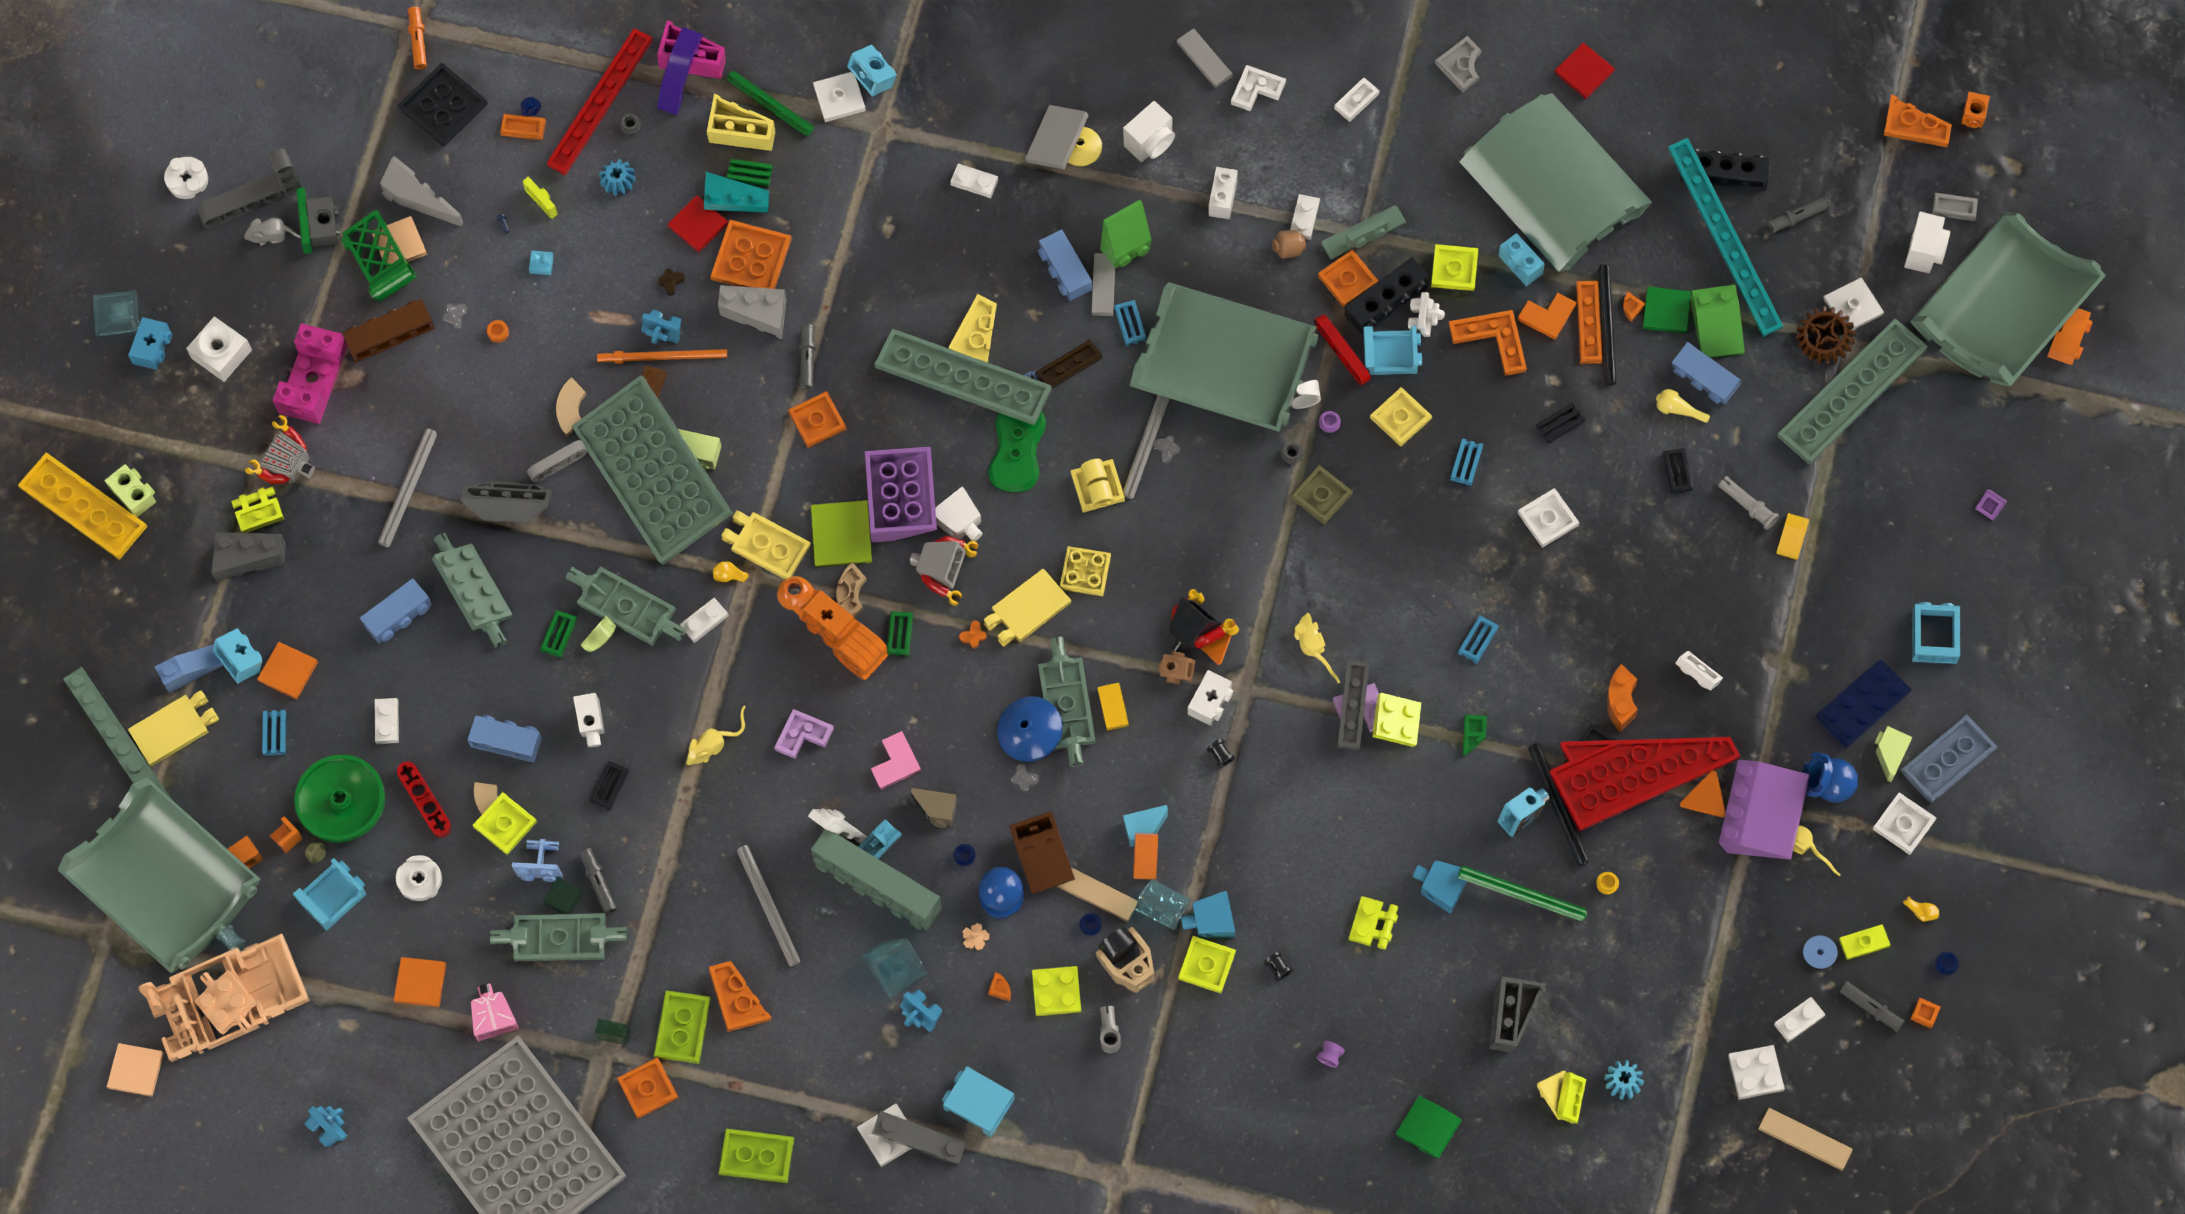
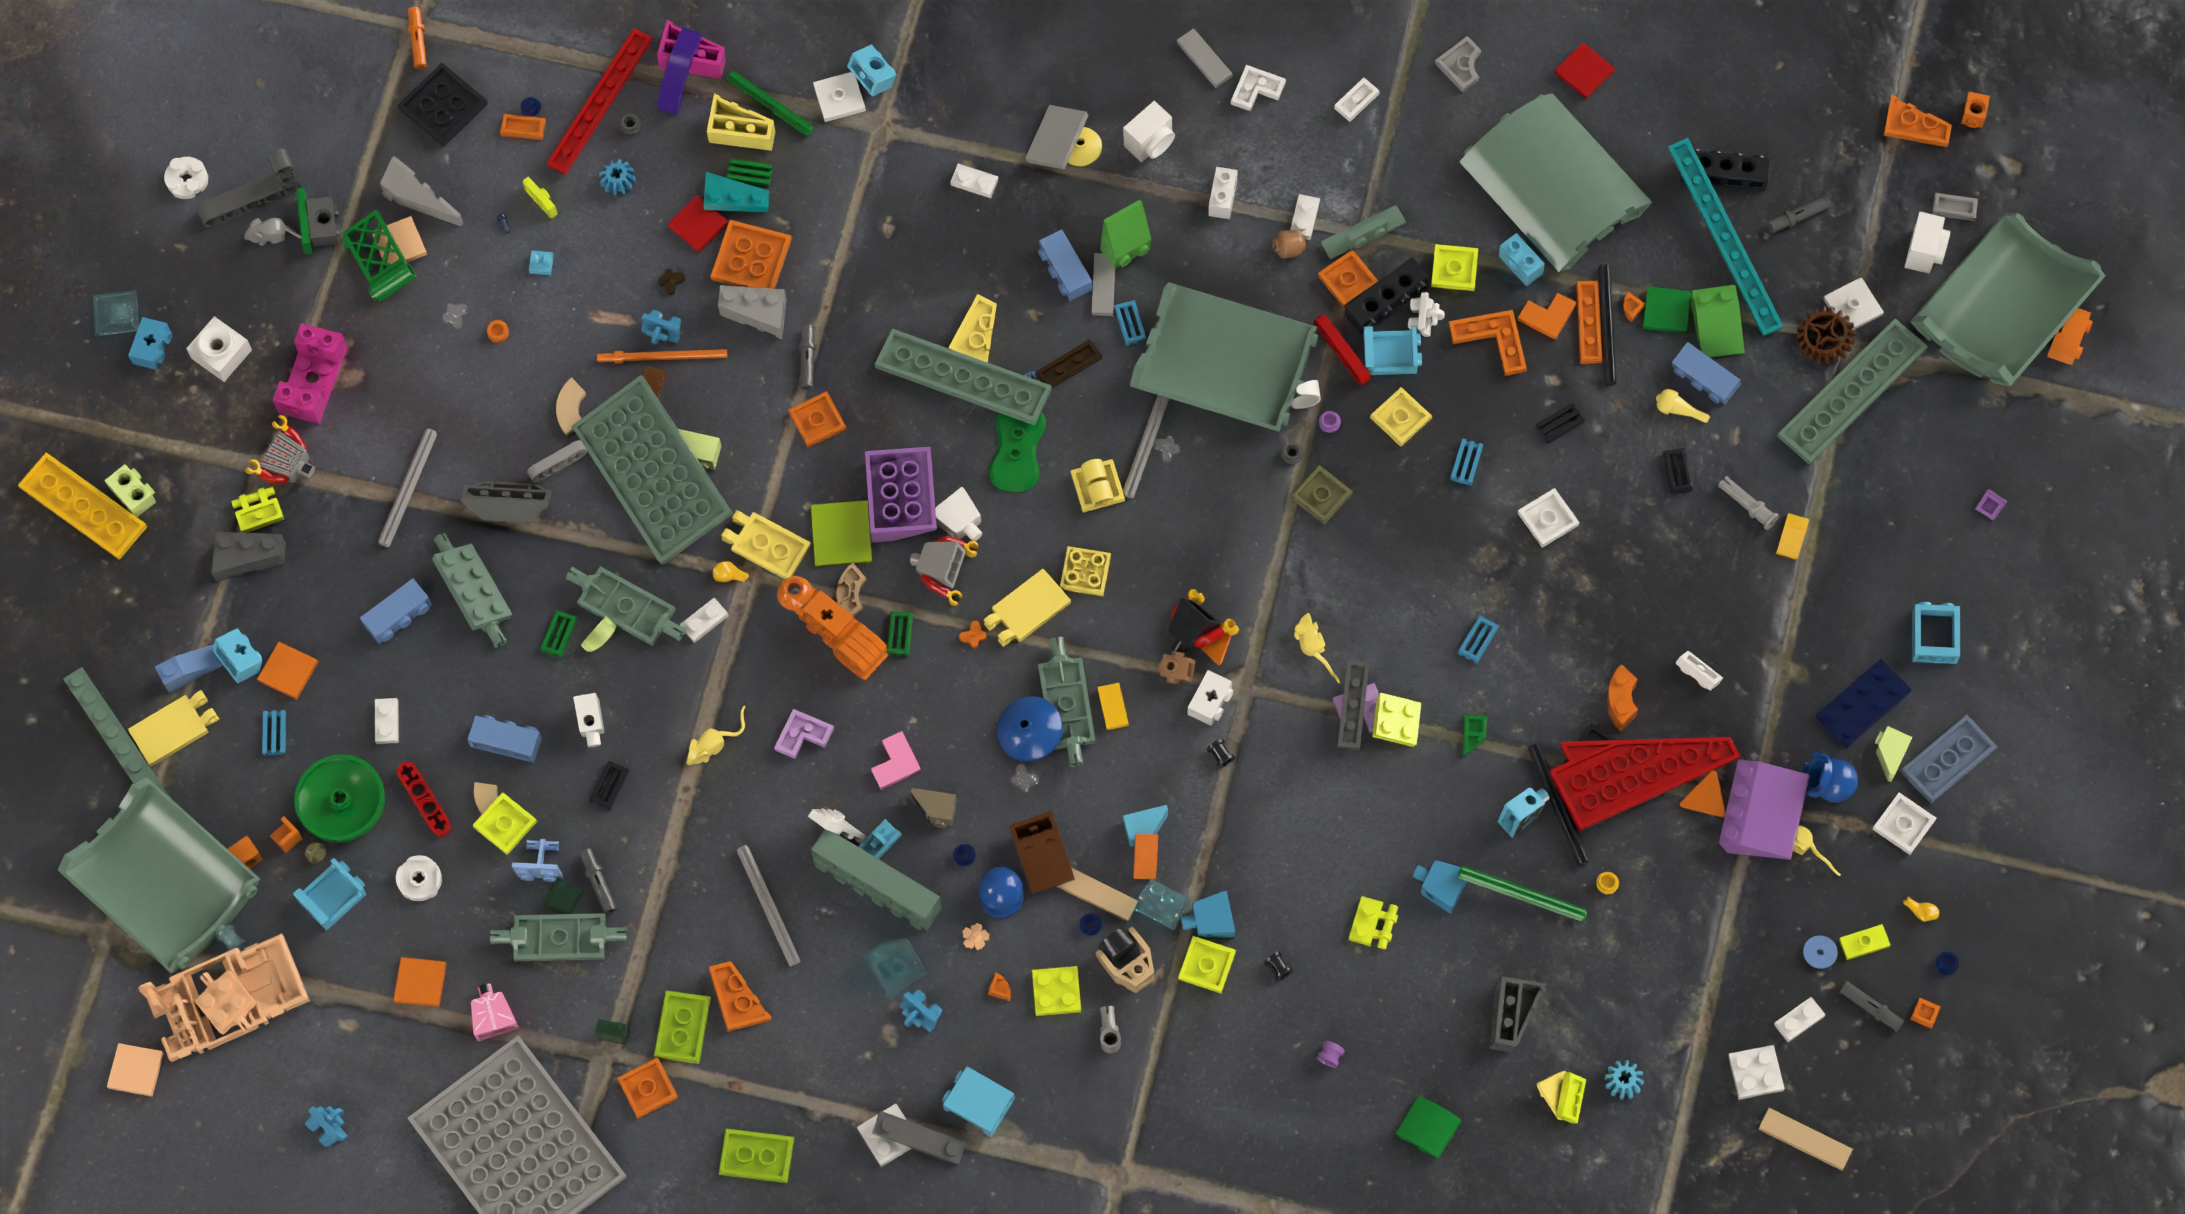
(388, 330): reddish brown brick -> none

